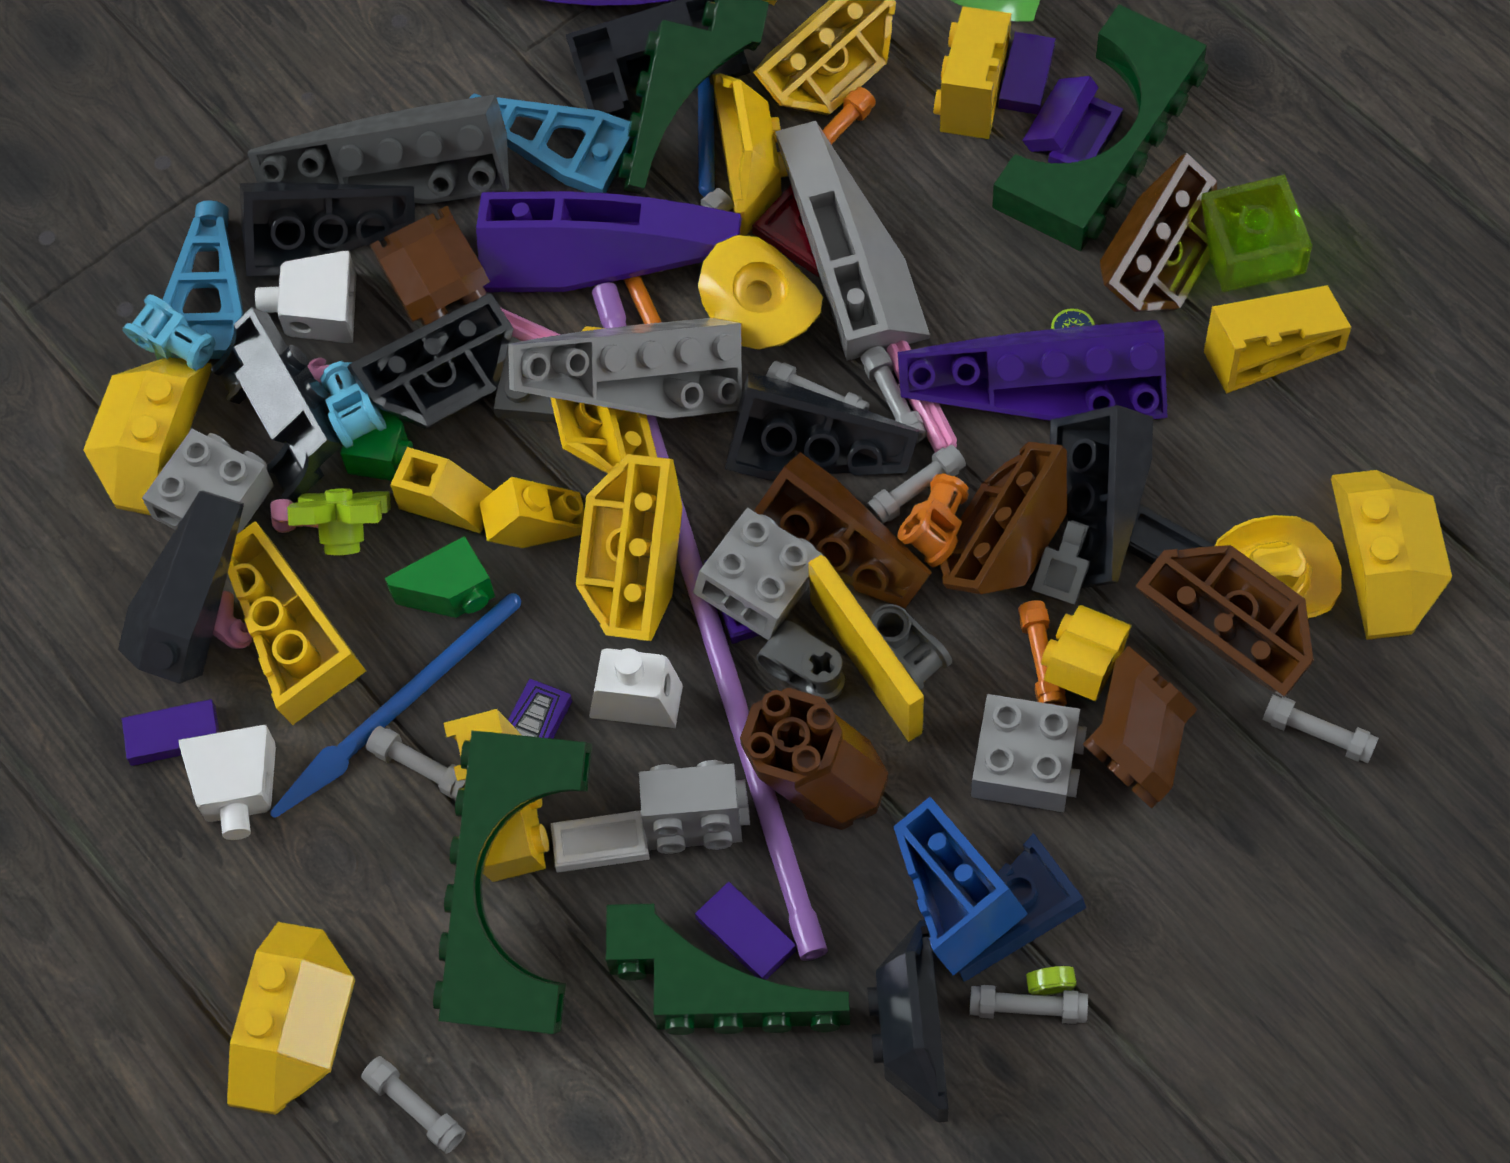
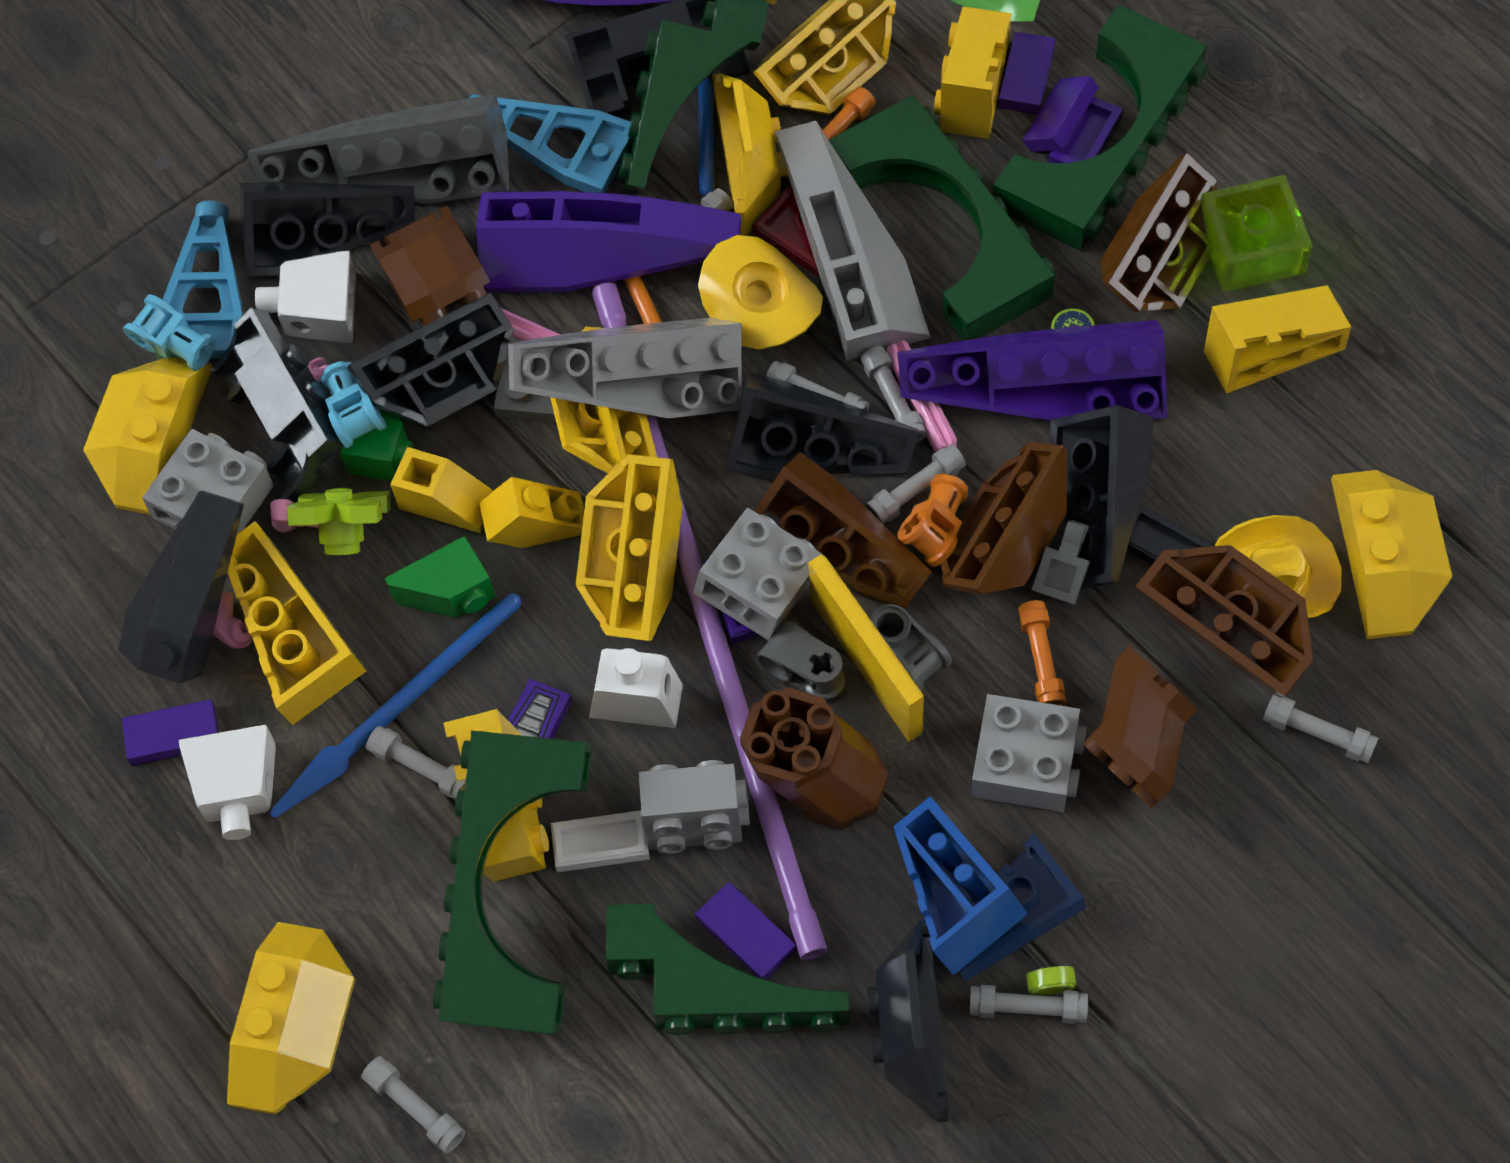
(910, 148): none -> dark green arch
(1085, 651): yellow brick -> none

